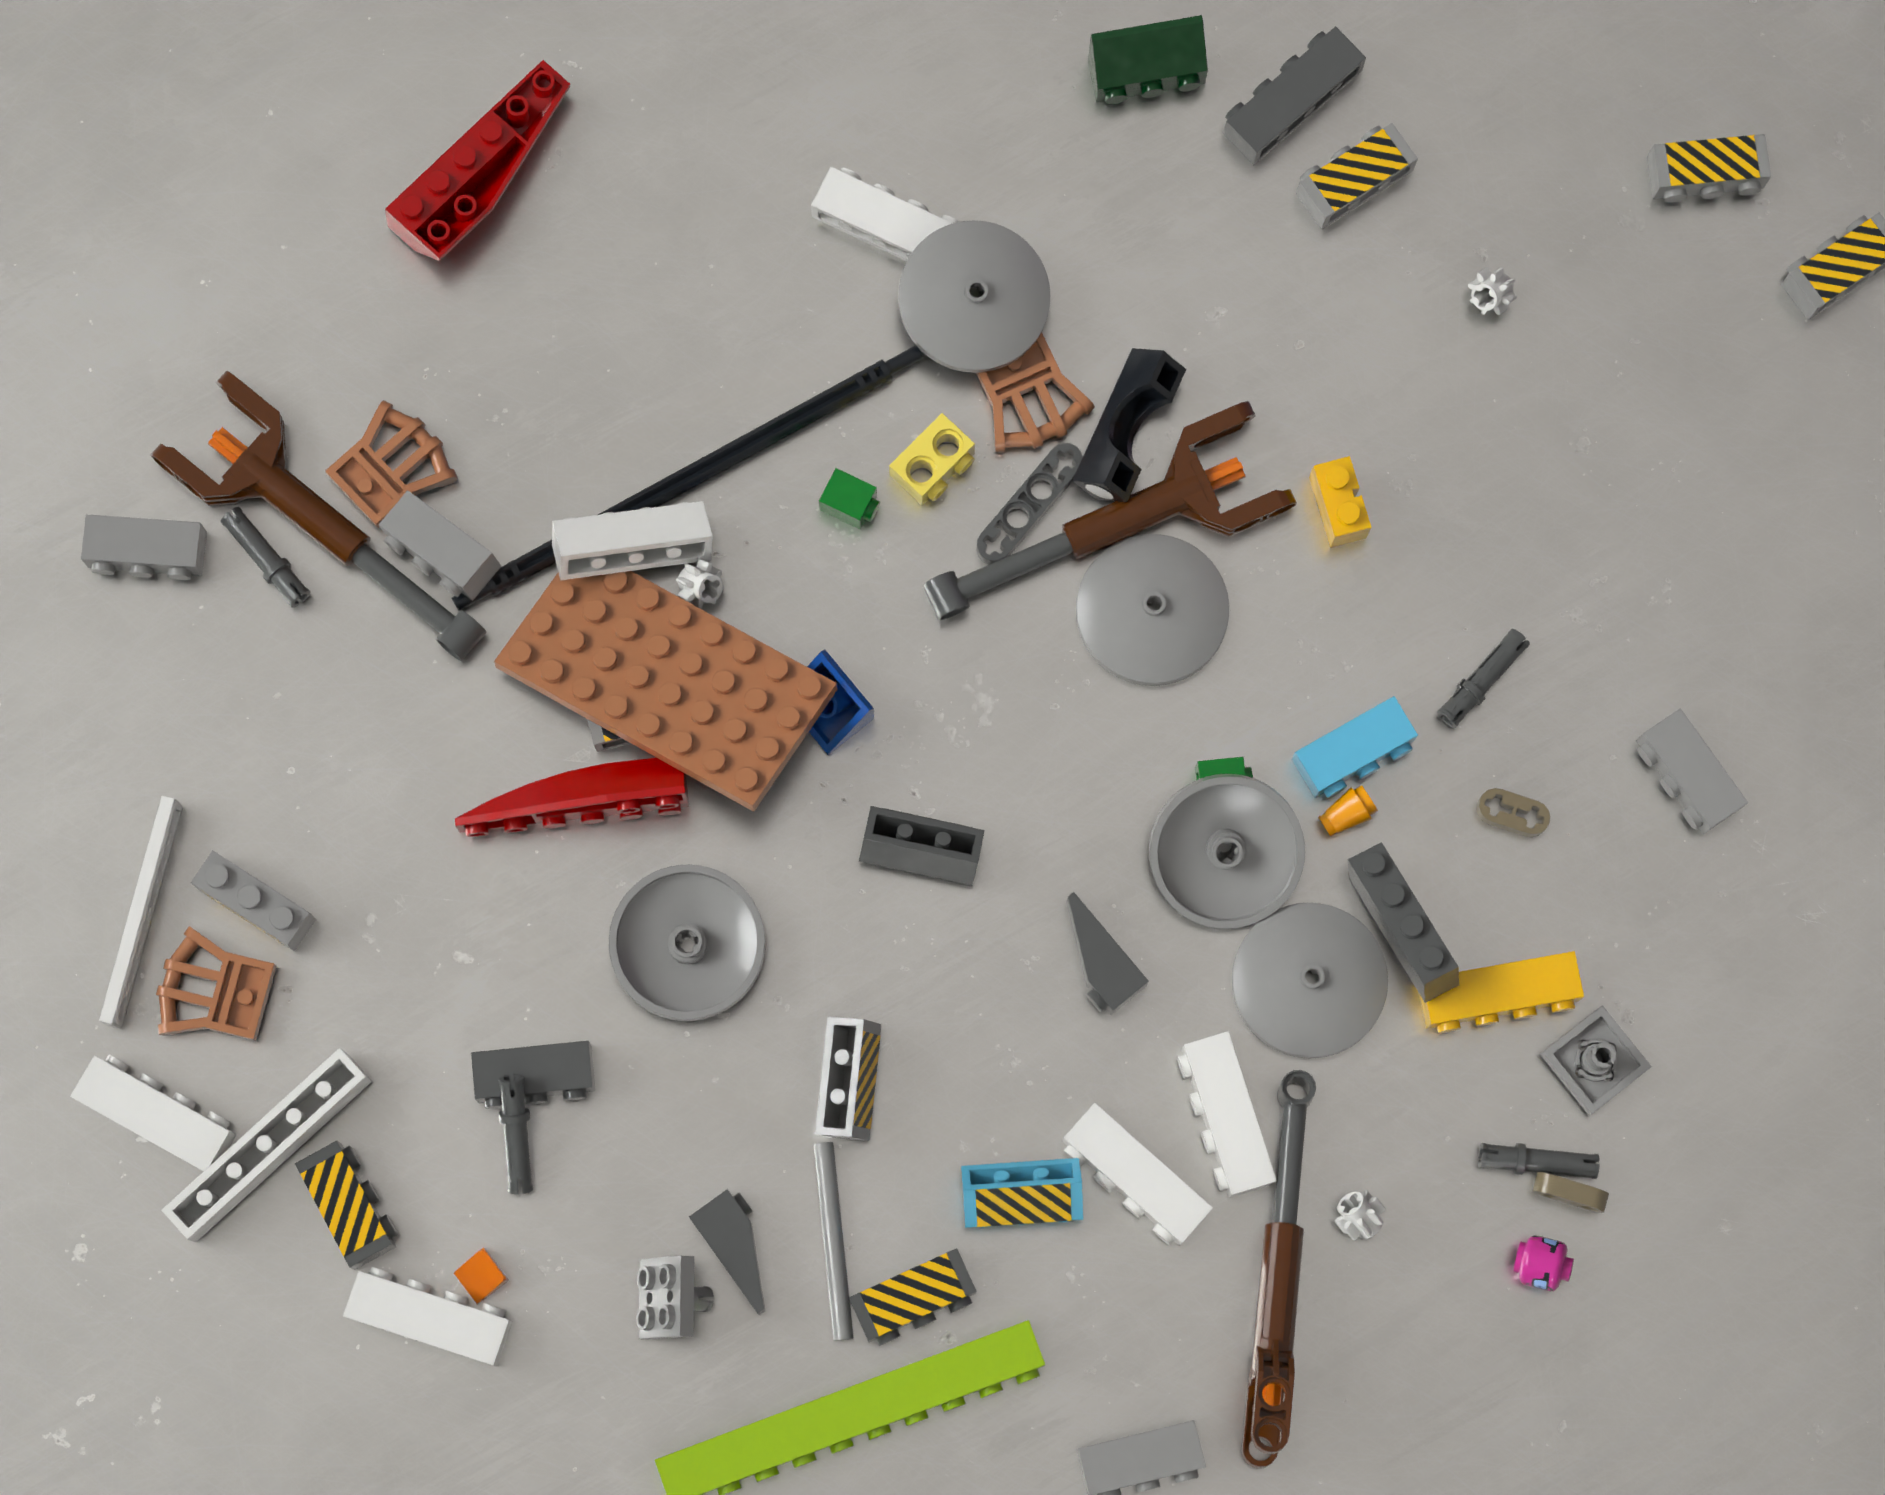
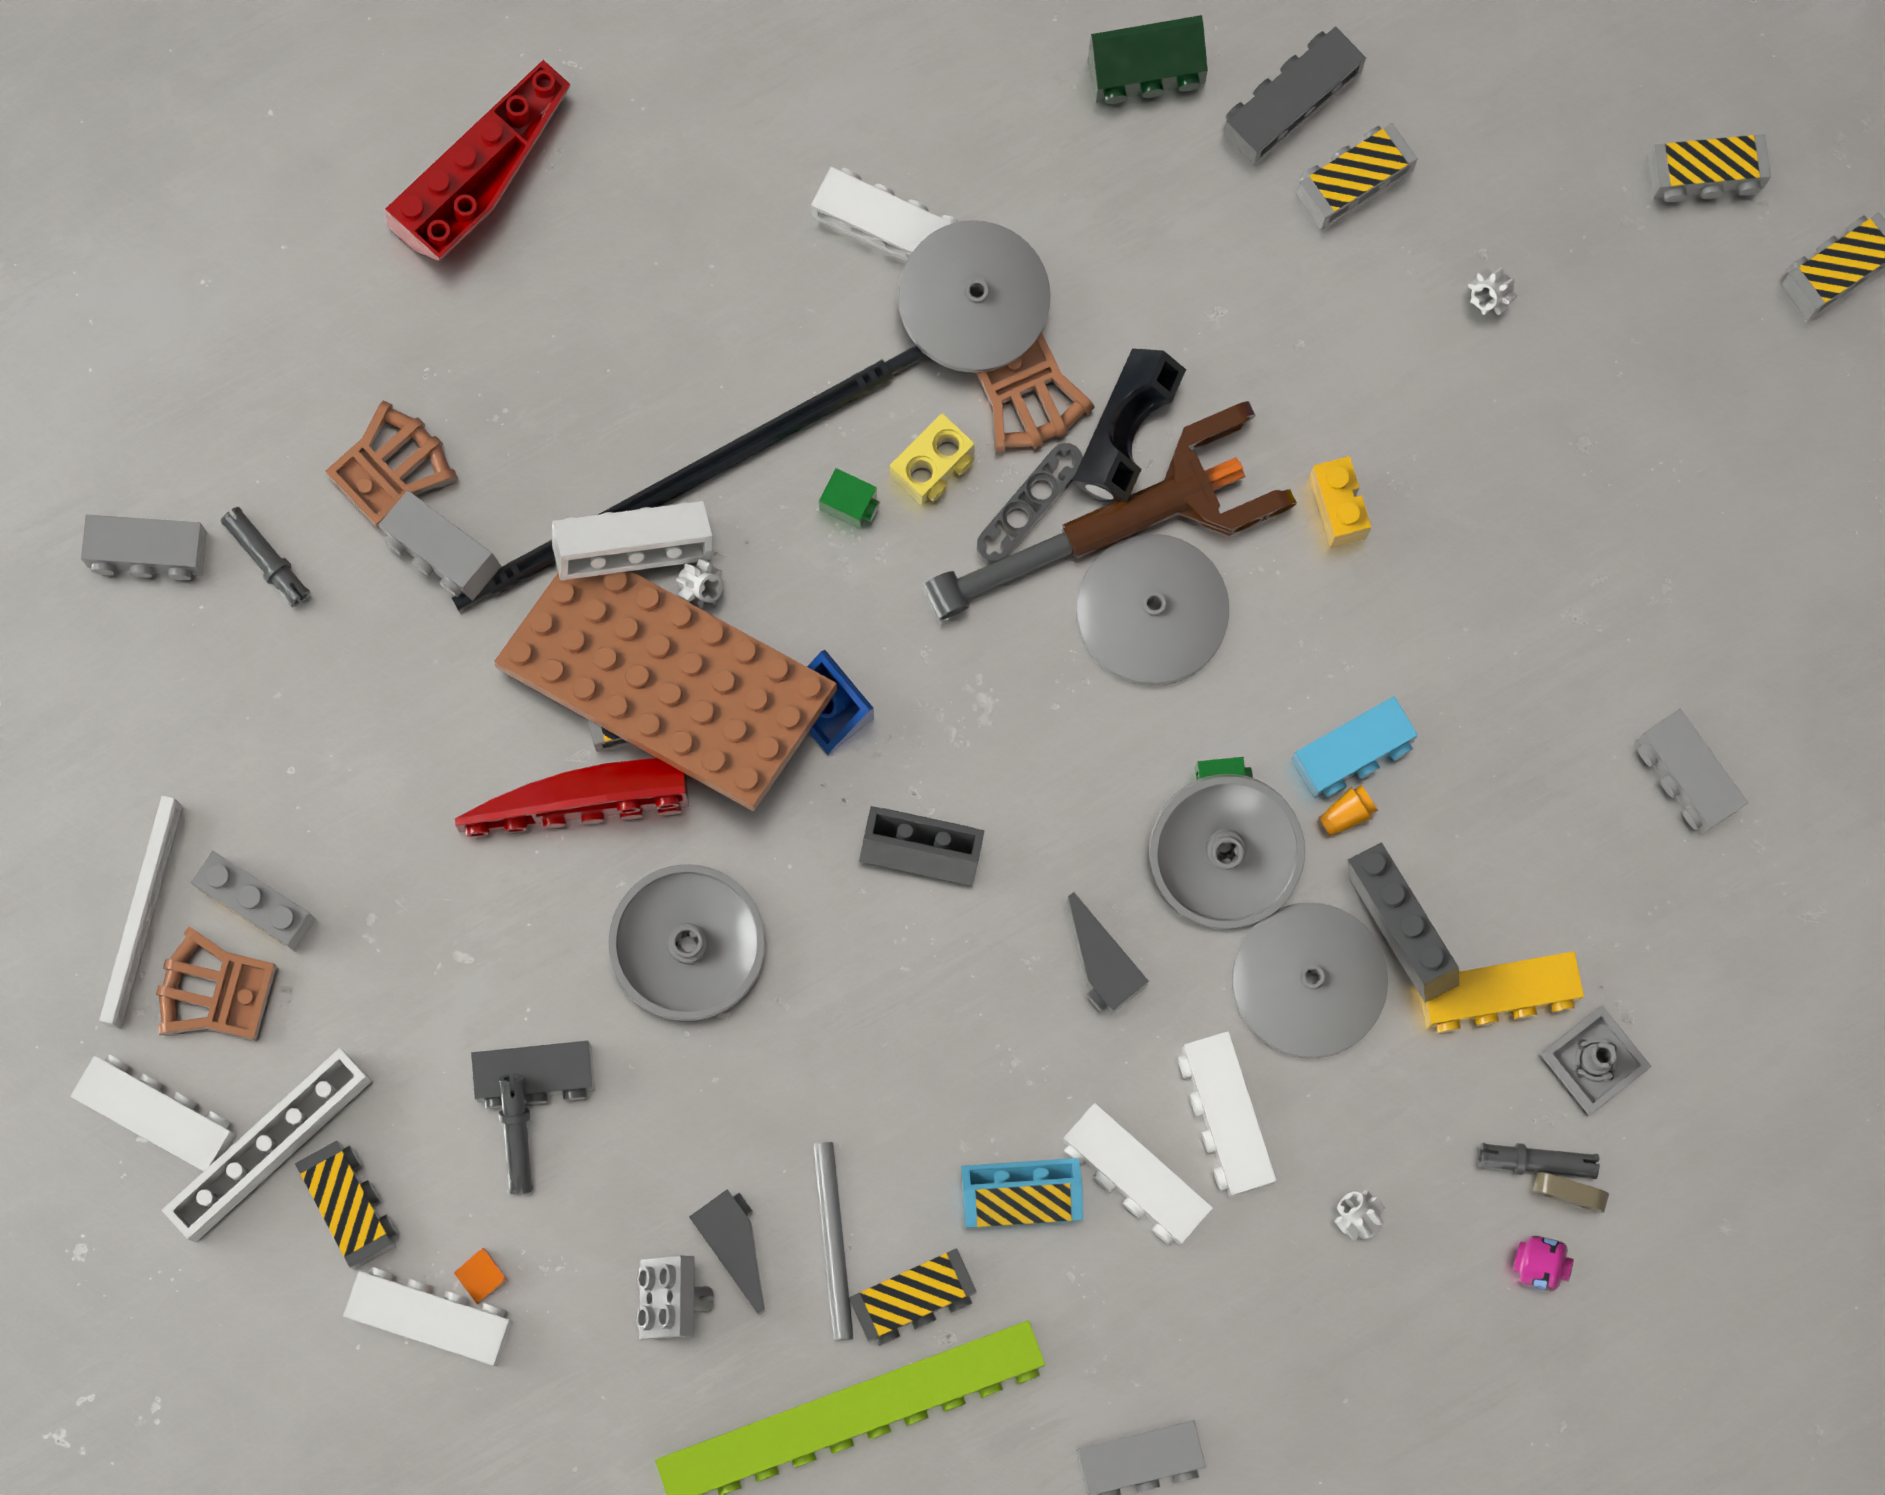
(263, 473): reddish brown piece -> none
(848, 1078): light grey brick -> none
(1273, 1358): reddish brown piece -> none
(1488, 672): dark grey pin -> none
(1510, 821): dark tan beam -> none

